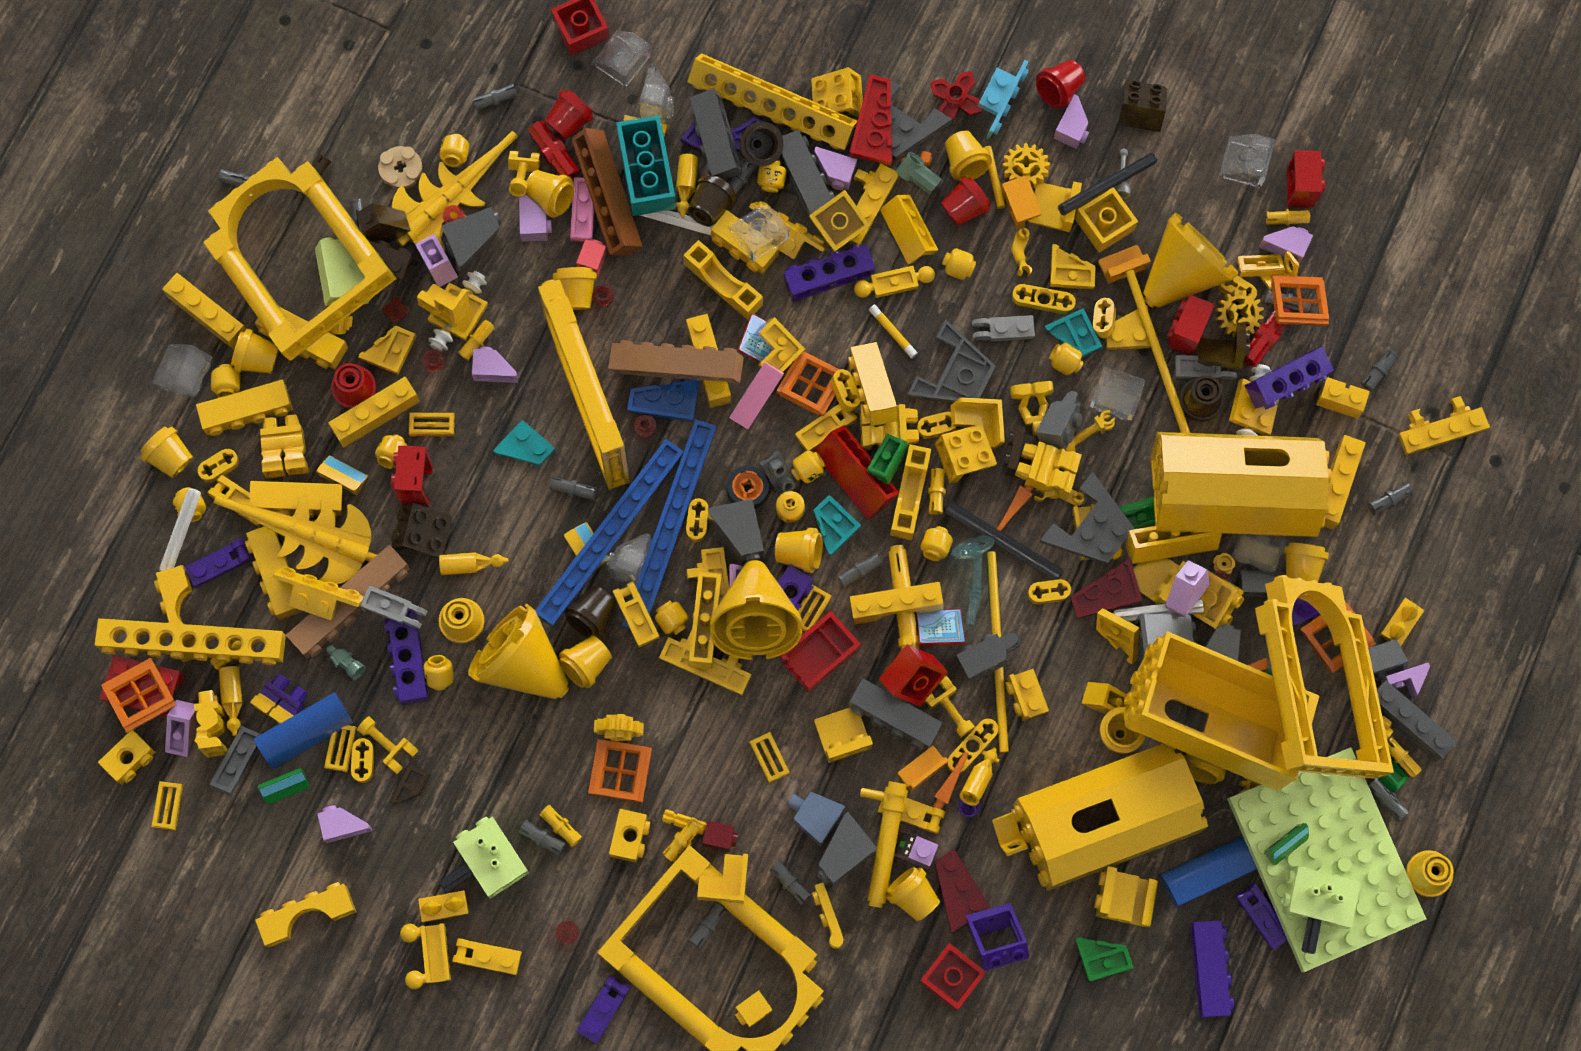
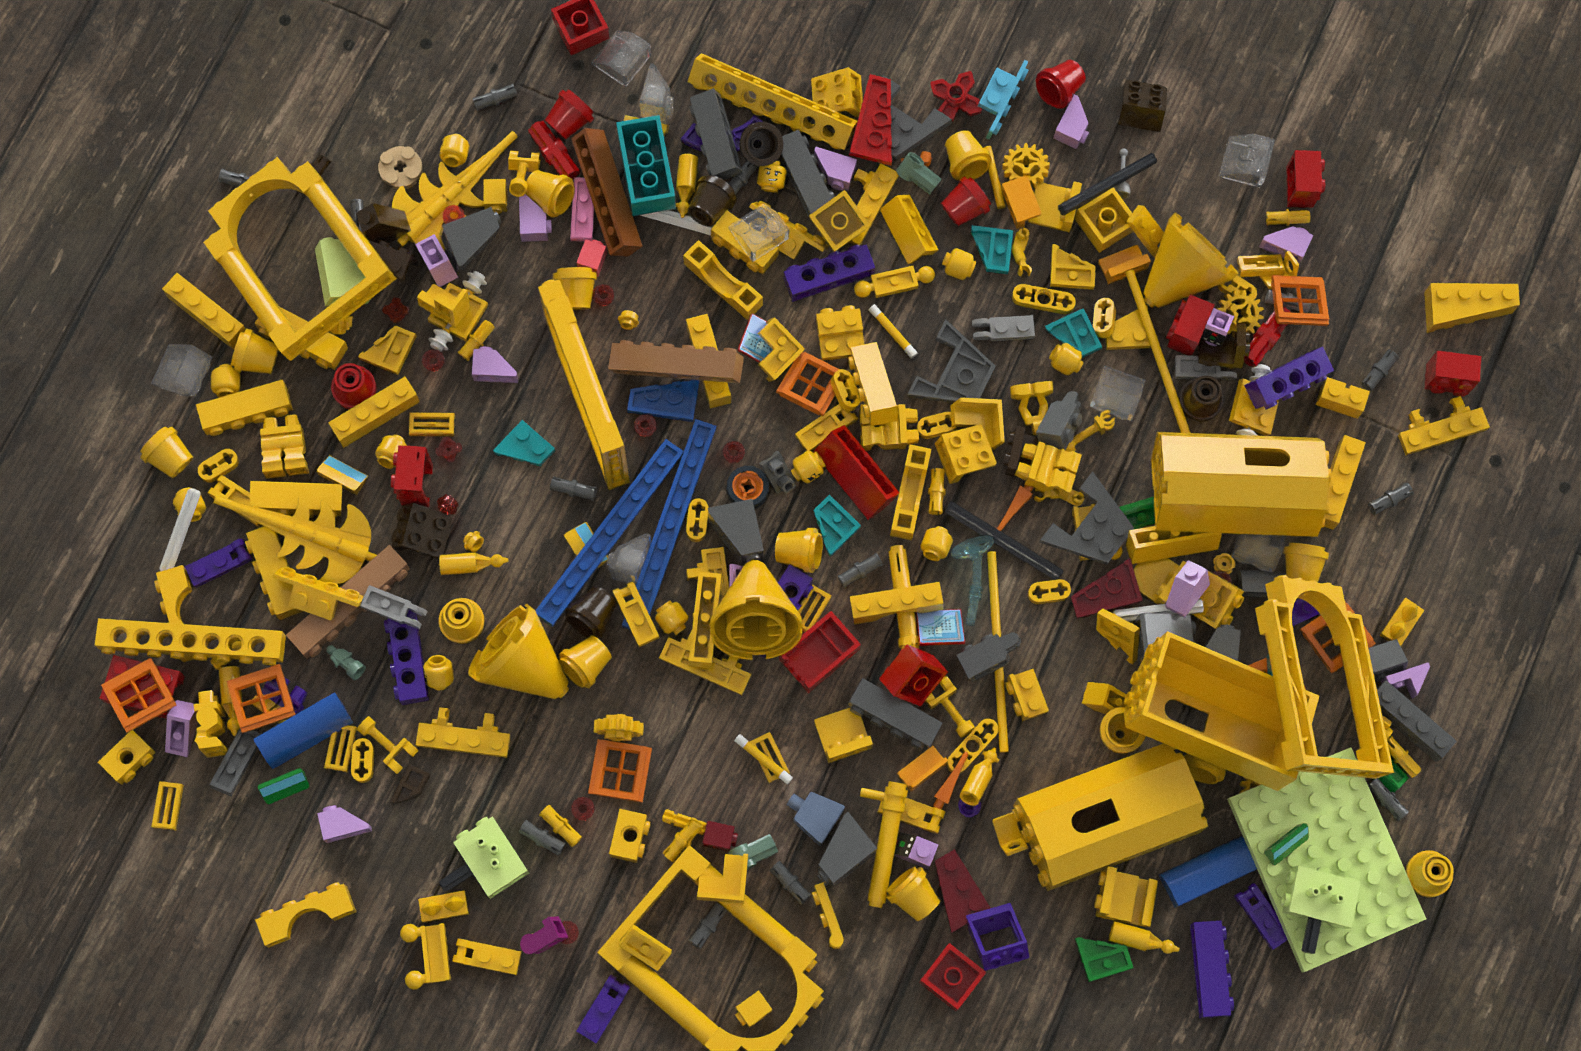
(265, 718): none -> orange piece
(444, 736): none -> yellow hinge
(447, 504): none -> clear red plate
(448, 443): none -> clear red plate
(473, 541): none -> yellow plate
(495, 195): none -> yellow brick
(545, 938): none -> magenta leg
(582, 801): none -> clear red plate
(628, 320): none -> yellow plate
(645, 947): none -> yellow tile
(733, 445): none -> clear red plate
(756, 395): bright pink tile -> none
(757, 850): none -> sand green piece
(762, 758): none -> yellow bar
(796, 509): yellow head -> none
(839, 332): none -> yellow plate
(888, 458): green slope -> none
(994, 247): none -> teal wing
(1139, 938): none -> yellow wheel
(1146, 229): none -> yellow plate
(1217, 328): none -> lavender slope
(1452, 373): none -> red brick
(1465, 303): none -> yellow wedge

